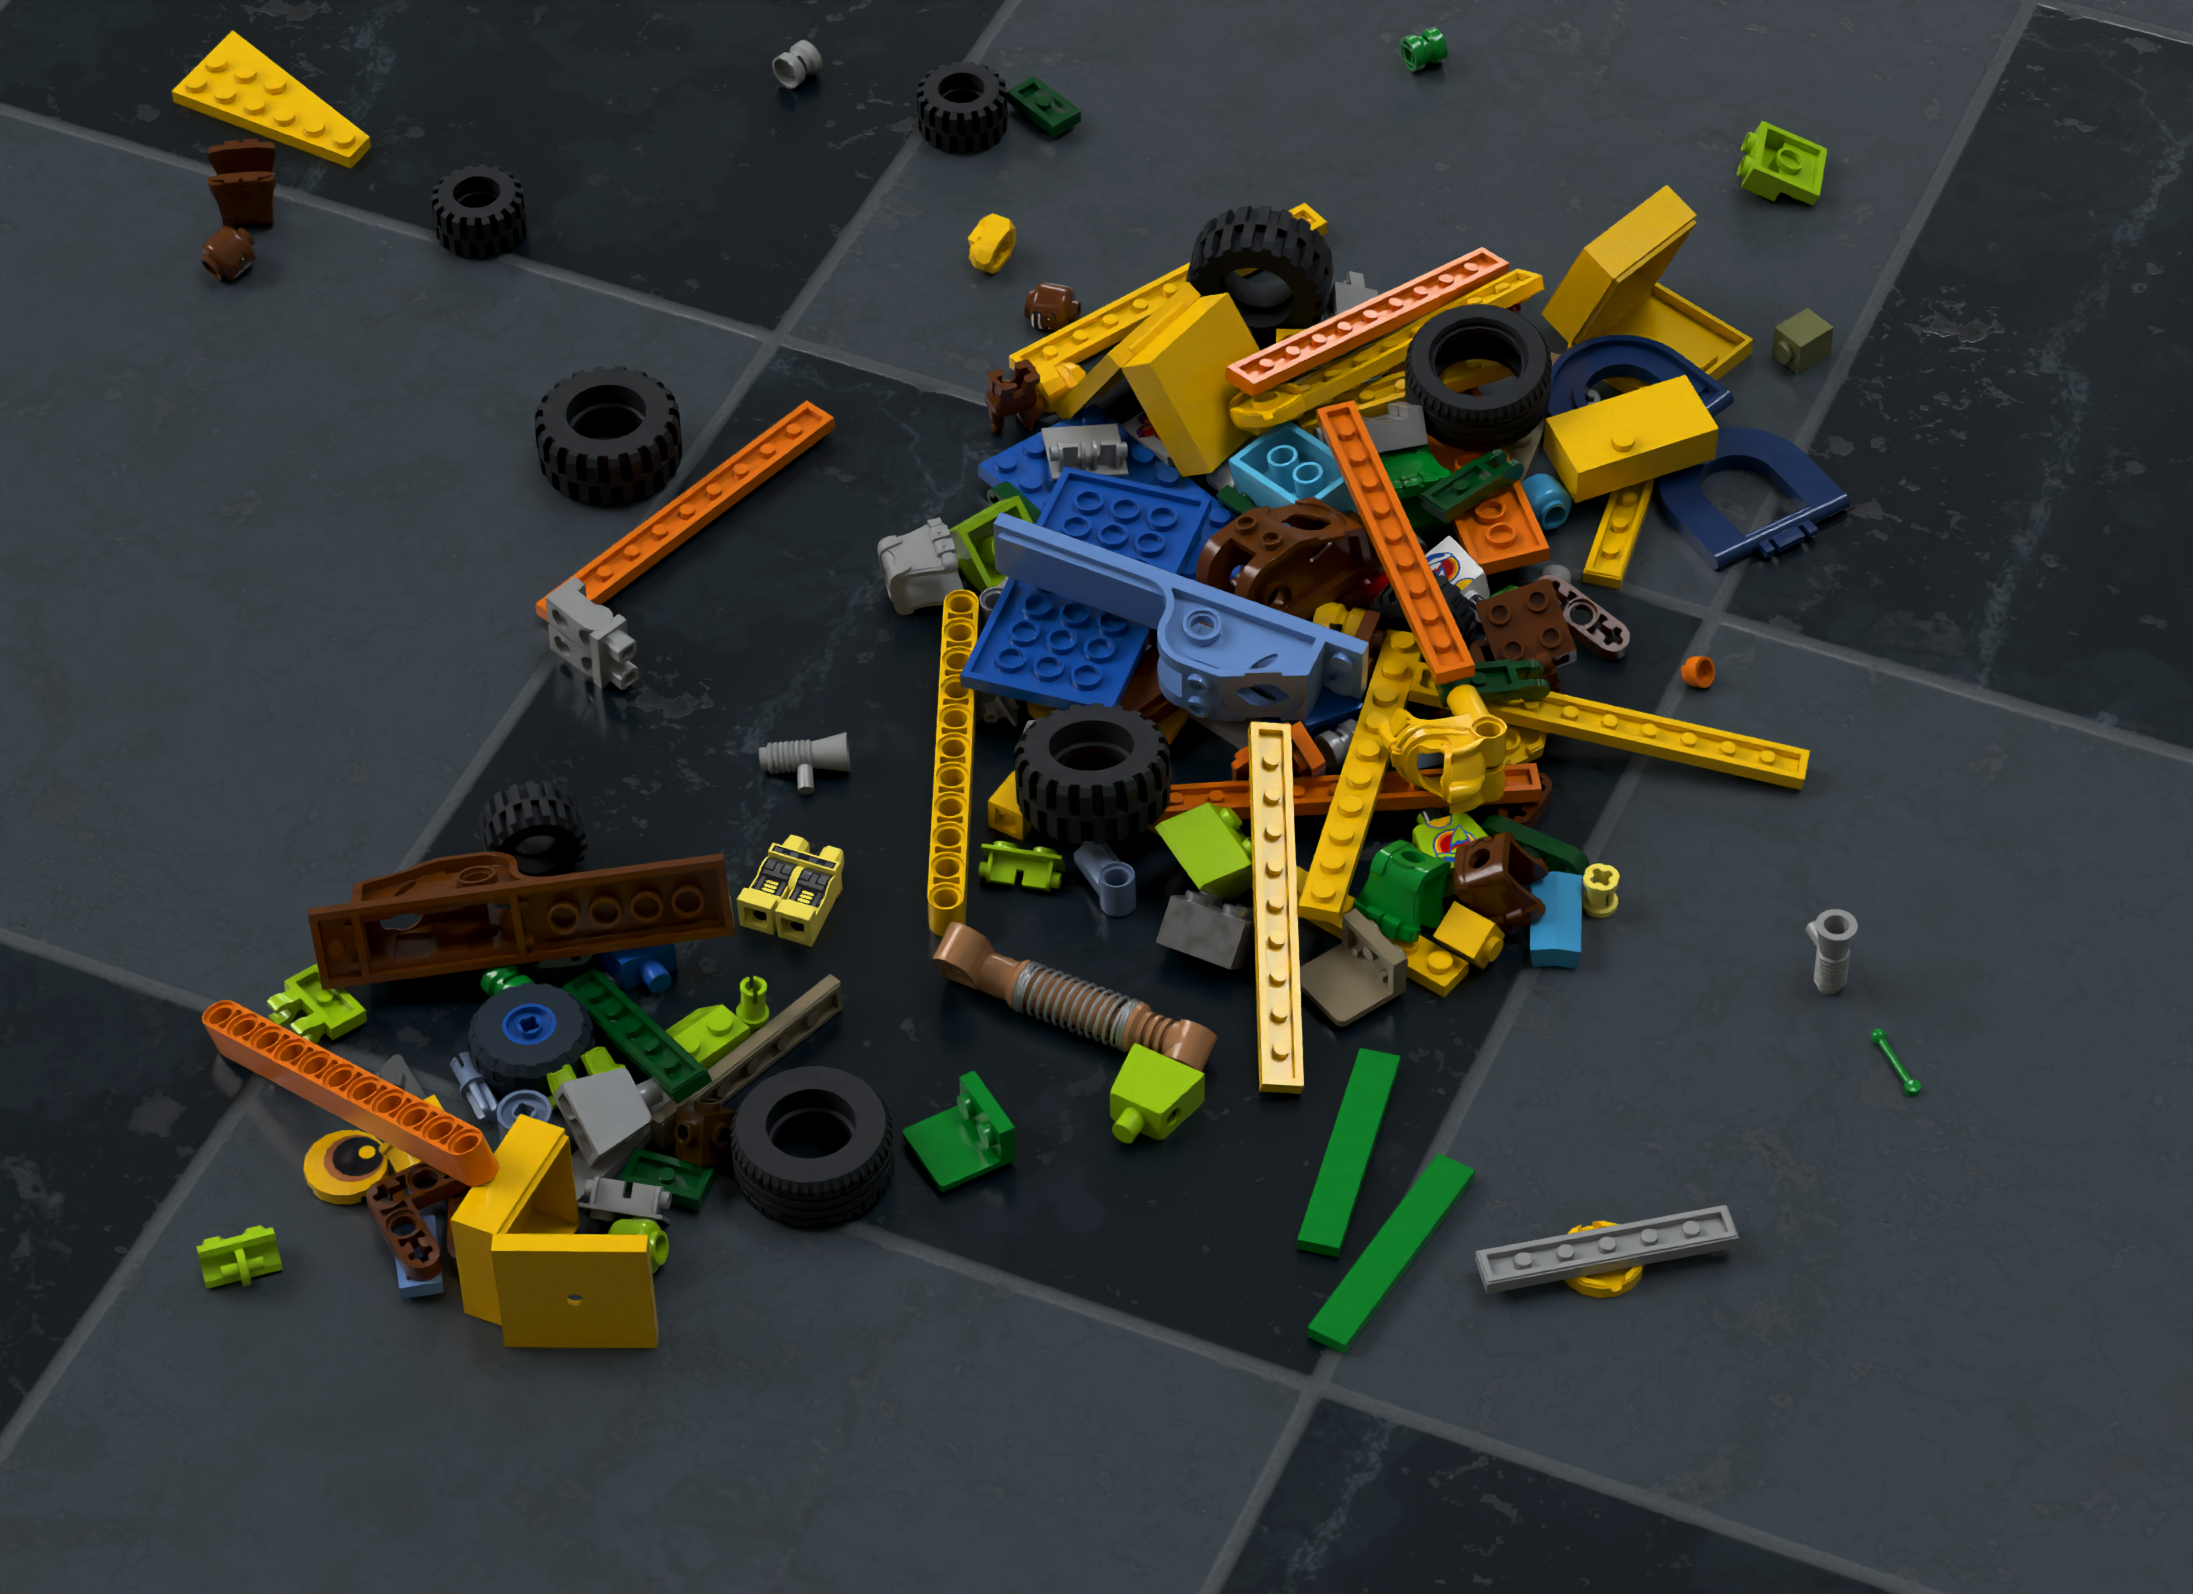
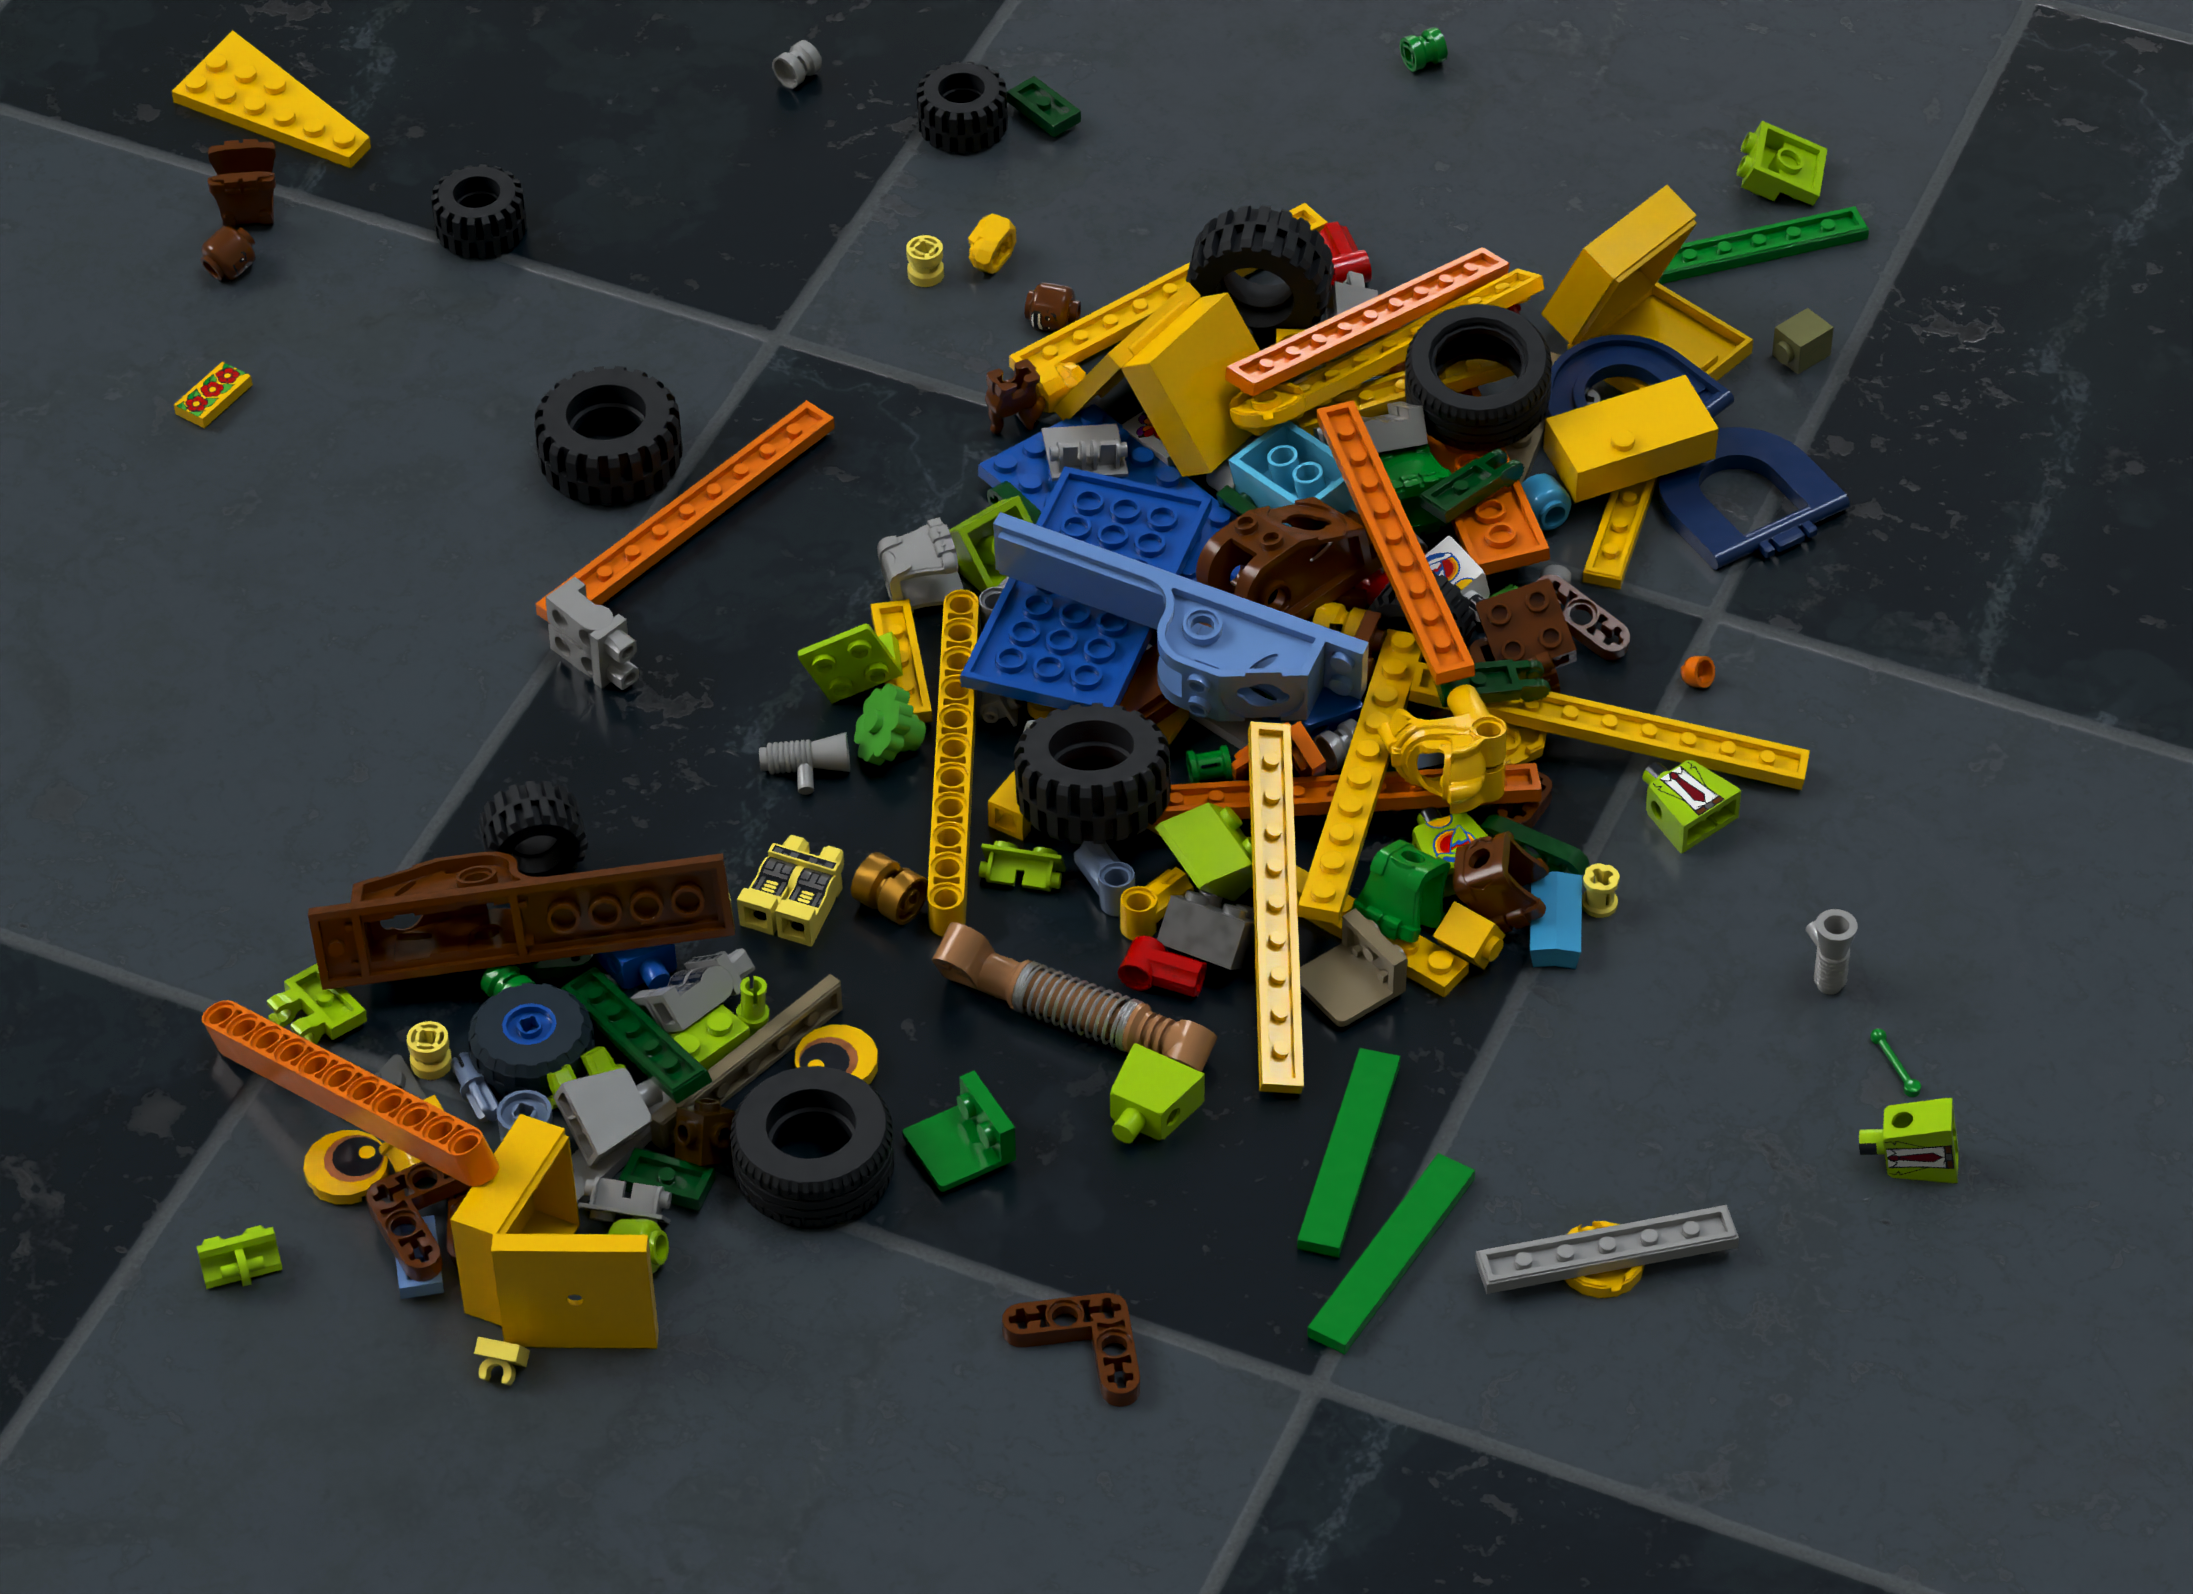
(213, 394): none -> tile
(429, 1050): none -> light yellow wheel
(500, 1354): none -> light yellow tile
(695, 990): none -> light grey hips
(839, 1048): none -> tile
(852, 661): none -> lime bracket
(888, 725): none -> bright green plant
(889, 888): none -> pearl gold wheel
(898, 618): none -> yellow plate
(925, 261): none -> light yellow wheel
(1099, 1329): none -> reddish brown beam
(1146, 905): none -> yellow piece
(1150, 964): none -> red piece
(1222, 770): none -> green bush
(1345, 253): none -> red piece
(1689, 802): none -> lime torso
(1766, 243): none -> green tile
(1916, 1141): none -> lime torso

